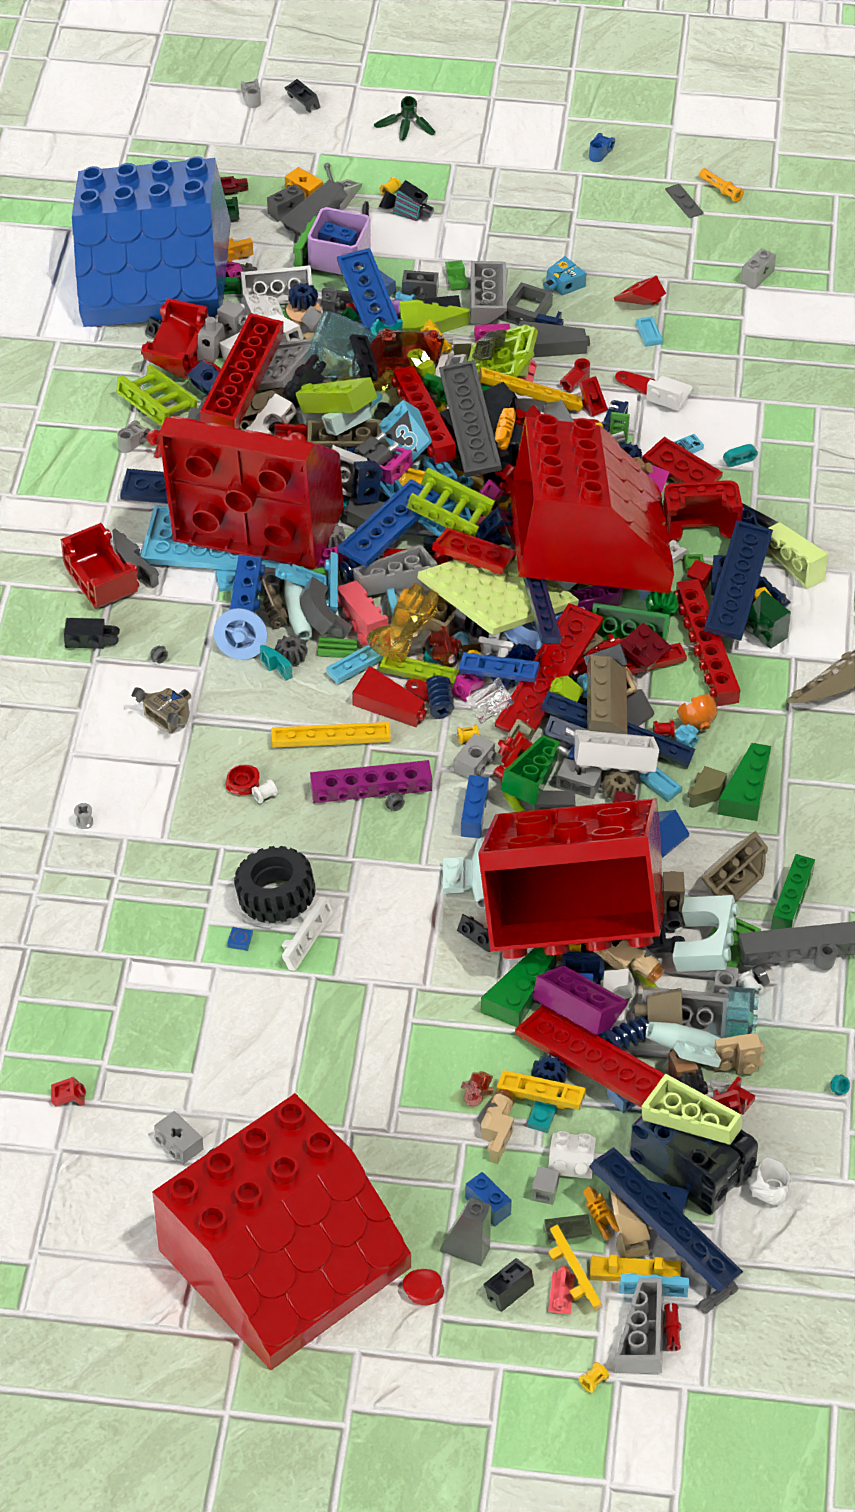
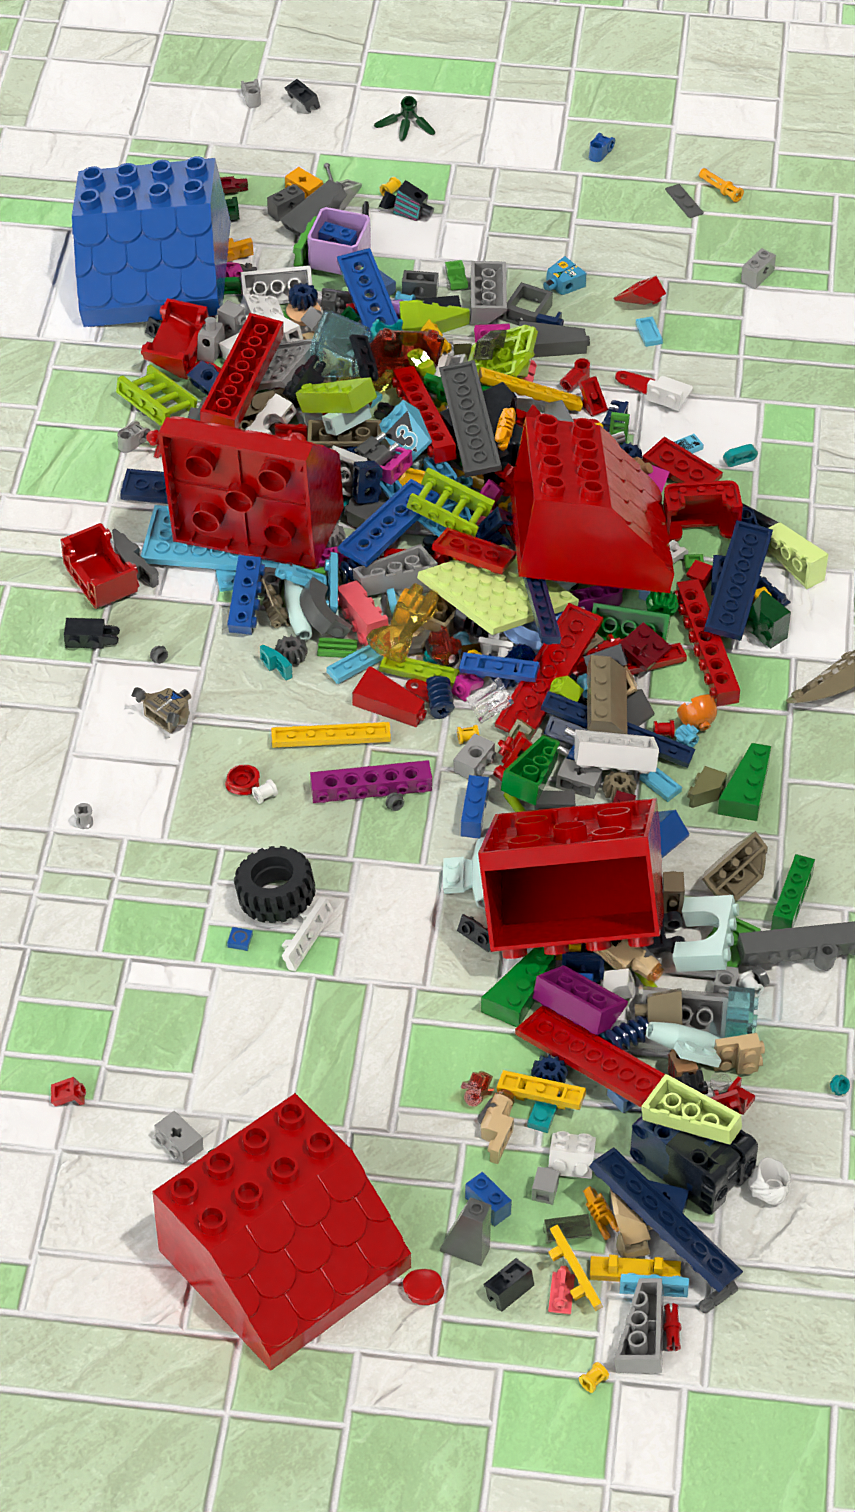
(240, 633): light blue wheel -> none

